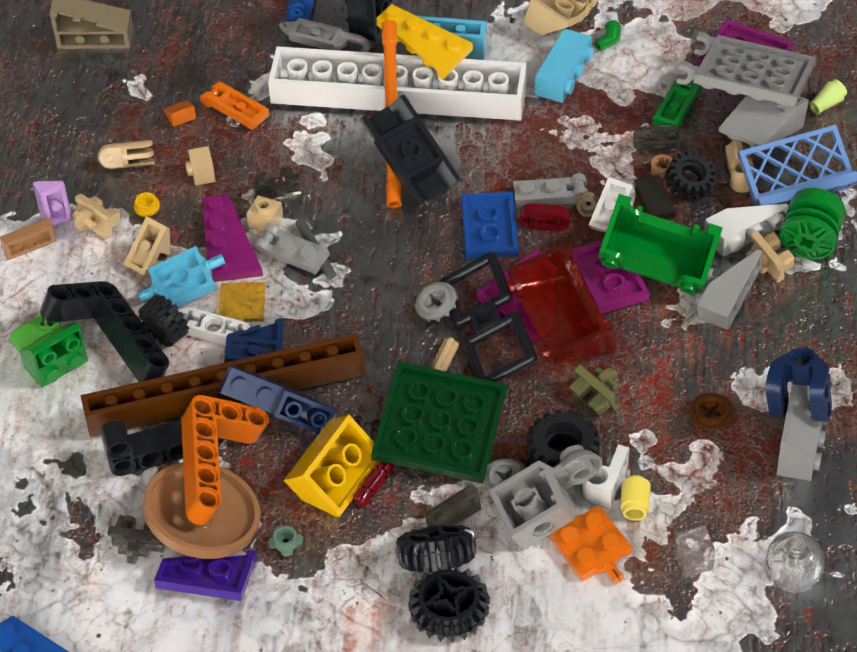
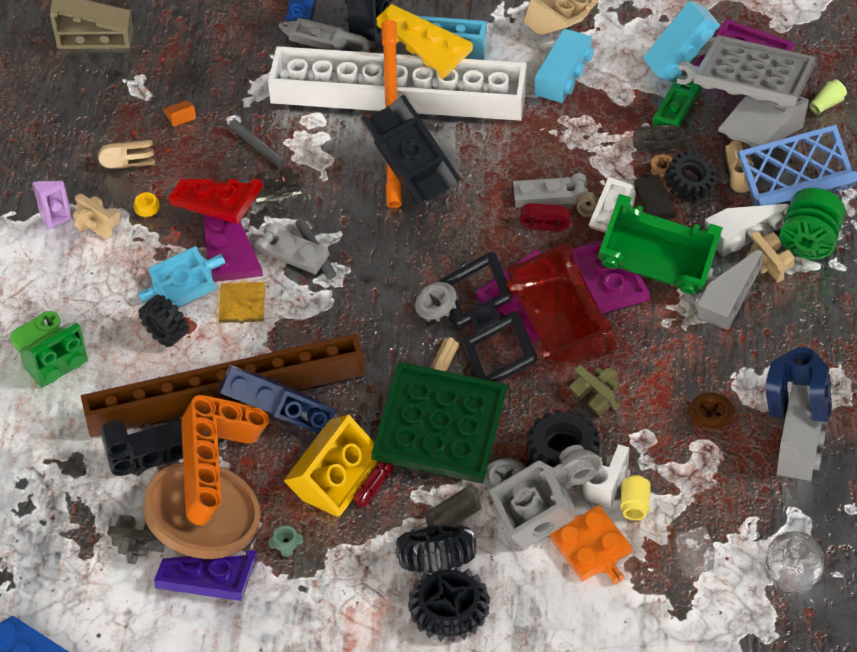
(28, 239): medium nougat plate -> none
(115, 318): black beam -> none
(149, 243): tan slope -> none
(200, 166): tan plate -> none
(205, 319): white beam -> none
(219, 200): none -> red wing
(235, 105): orange plate -> none
(254, 341): dark blue wing -> none
(257, 143): none -> dark grey bar
(264, 212): tan plate -> none
(489, 225): blue tile -> none
(612, 35): green arm -> none
(681, 40): none -> medium azure brick

